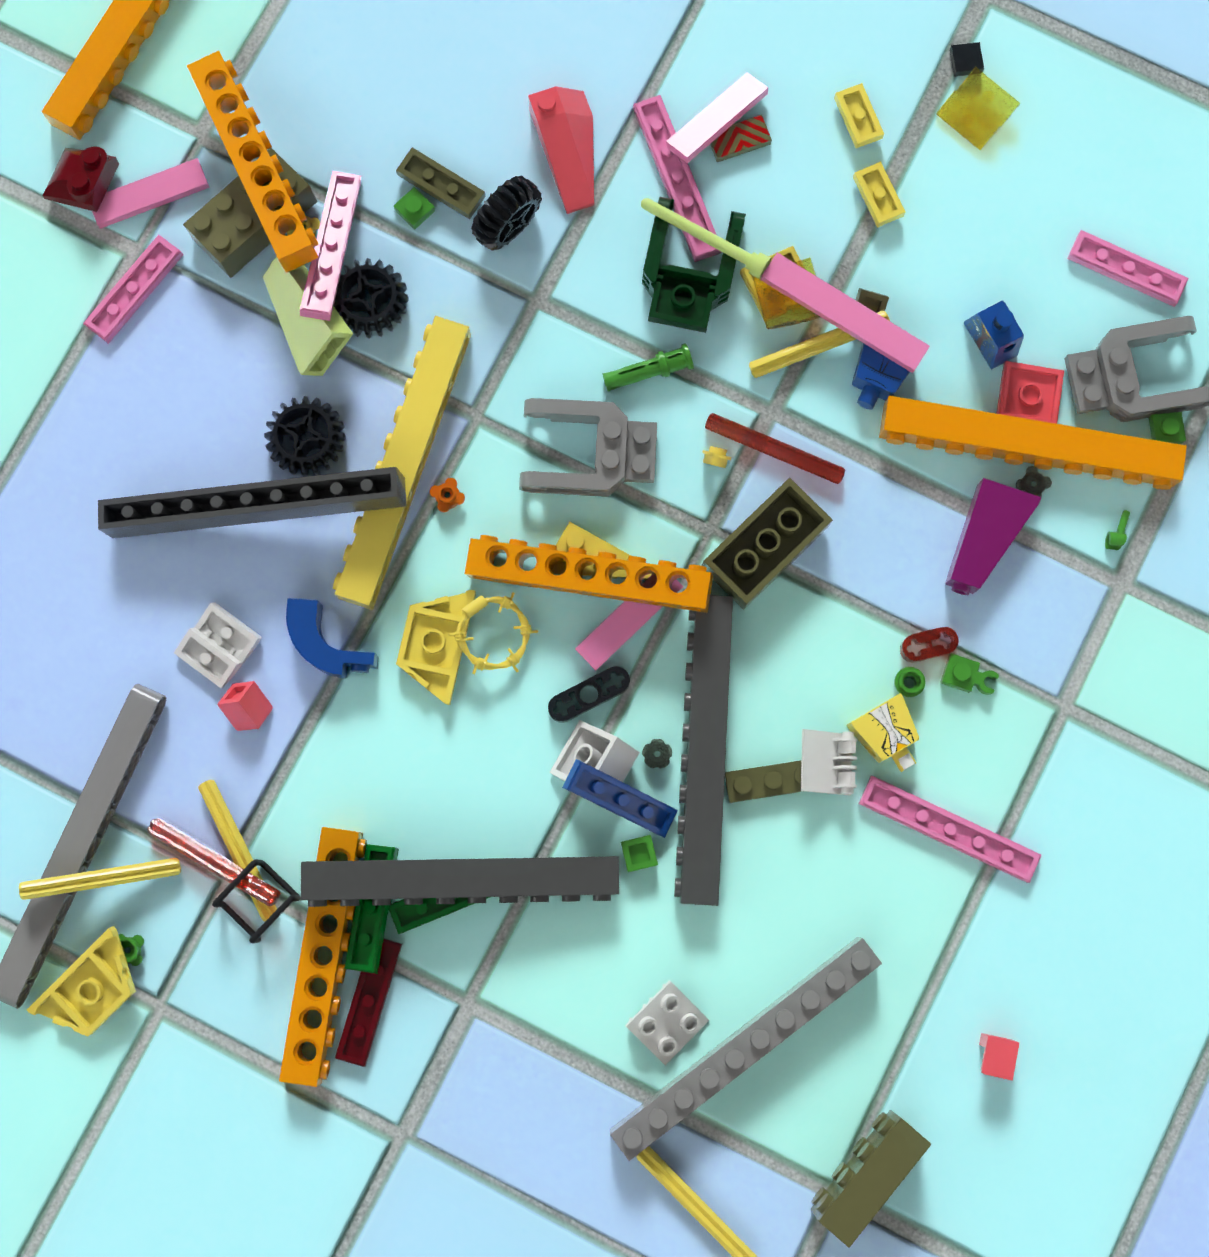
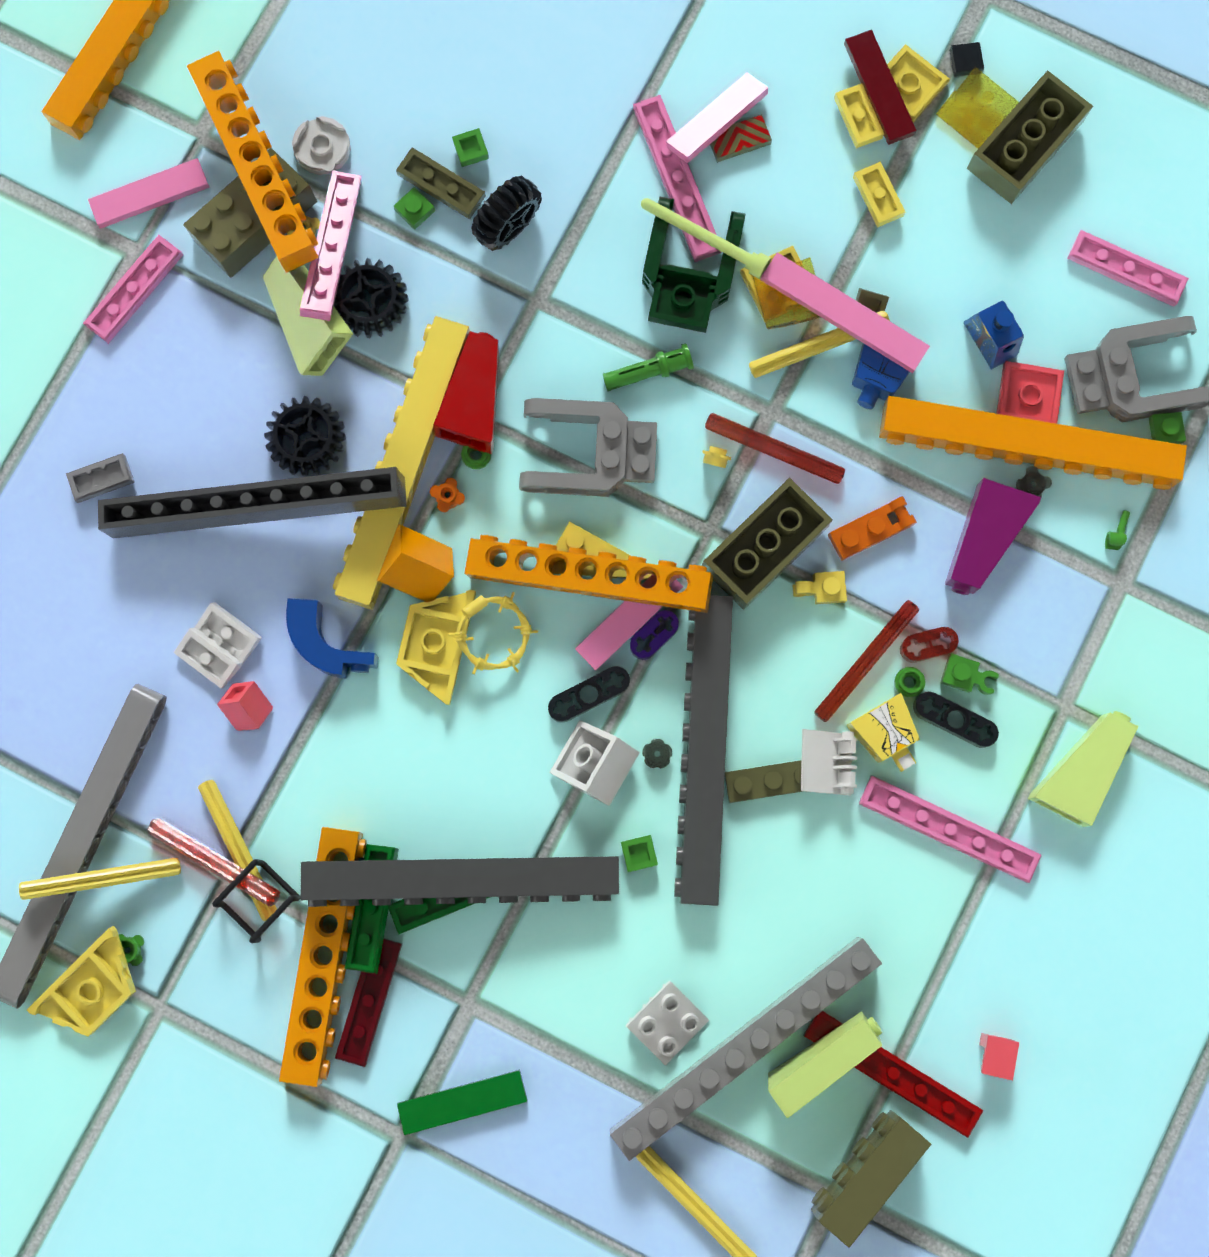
(81, 178): dark red slope -> none
(100, 478): none -> light grey plate
(321, 145): none -> white tile
(417, 565): none -> light orange slope
(462, 1102): none -> green tile
(470, 147): none -> bright green plate
(470, 400): none -> red slope
(472, 463): none -> bright green plate
(566, 135): coral wedge -> none
(619, 798): blue tile -> none
(649, 629): none -> dark purple beam
(823, 1063): none -> yellowish green slope
(826, 587): none -> light yellow plate
(866, 661): none -> clear red axle
(871, 529): none -> orange plate
(880, 86): none -> dark red tile
(907, 1082): none -> red tile
(916, 80): none -> light yellow tile
(972, 737): none -> black beam
(1029, 137): none -> olive brick
(1086, 772): none -> yellowish green slope

